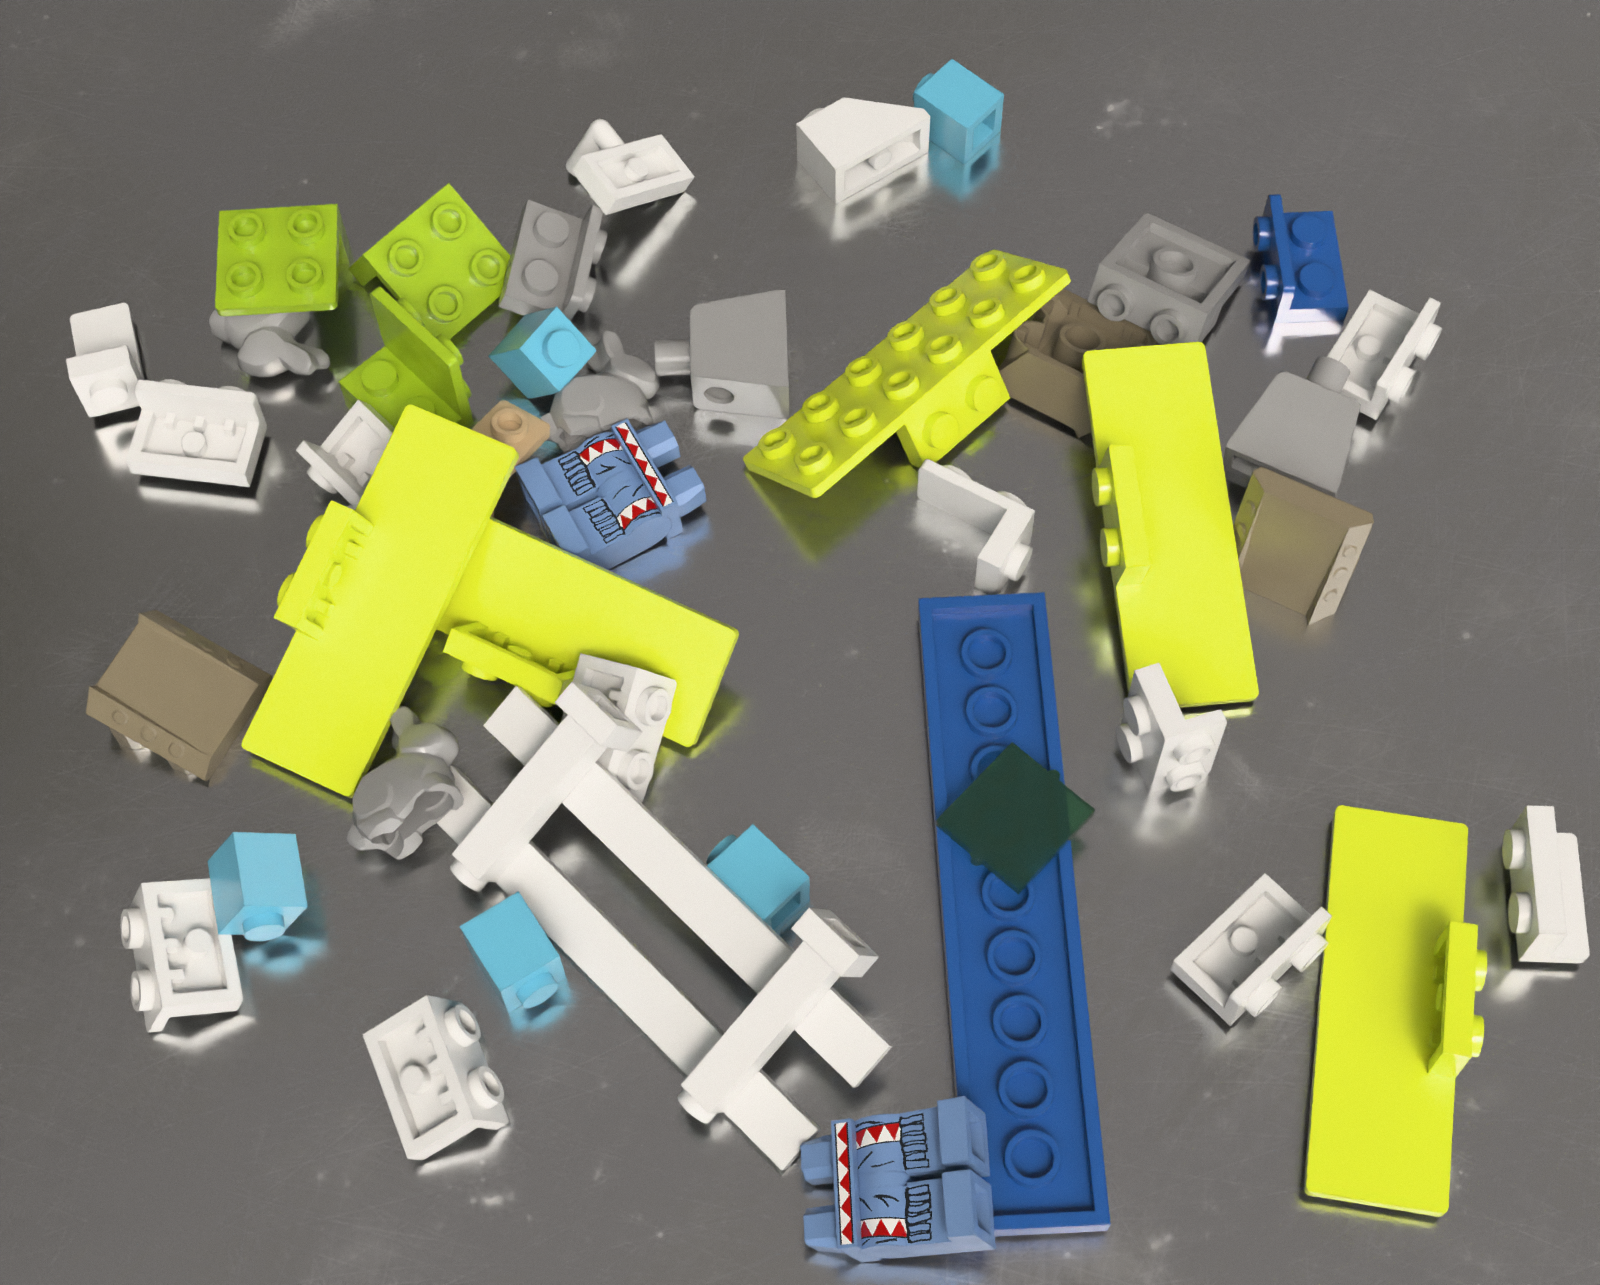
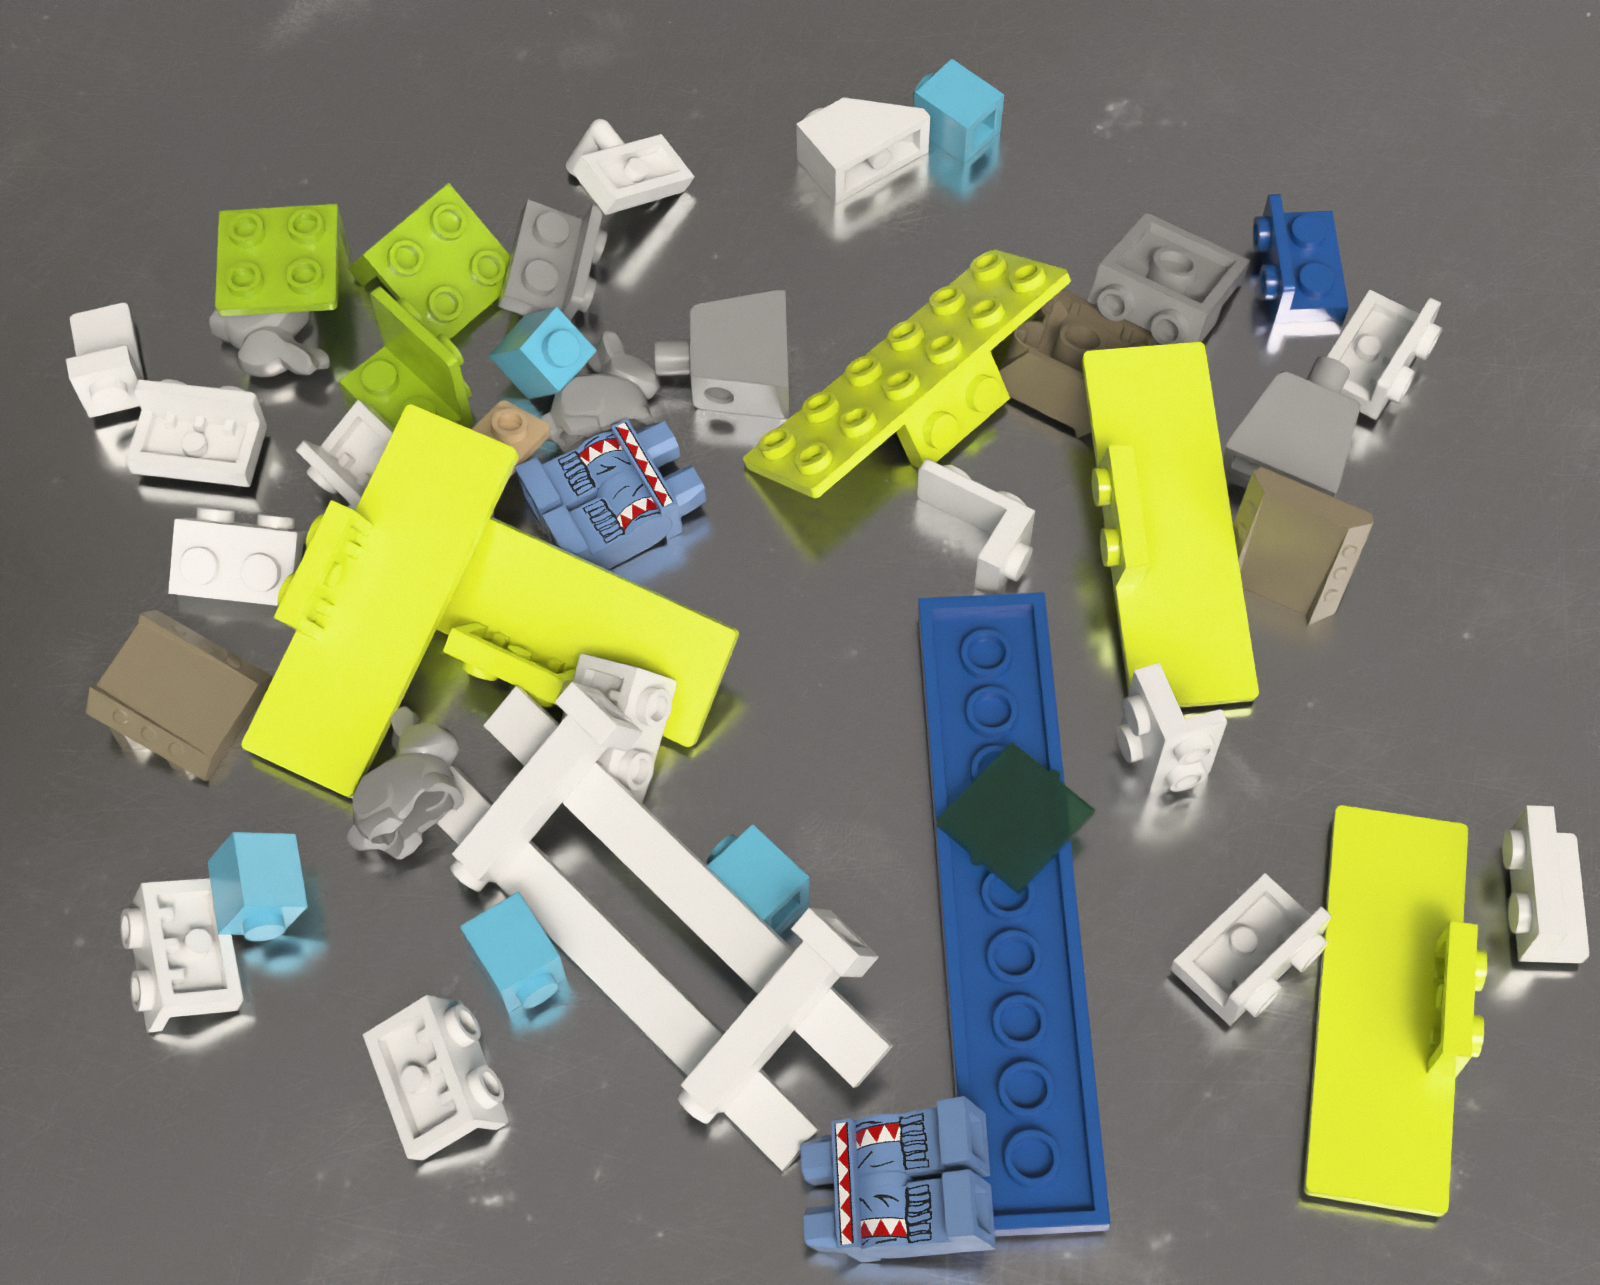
(232, 558): none -> white bracket

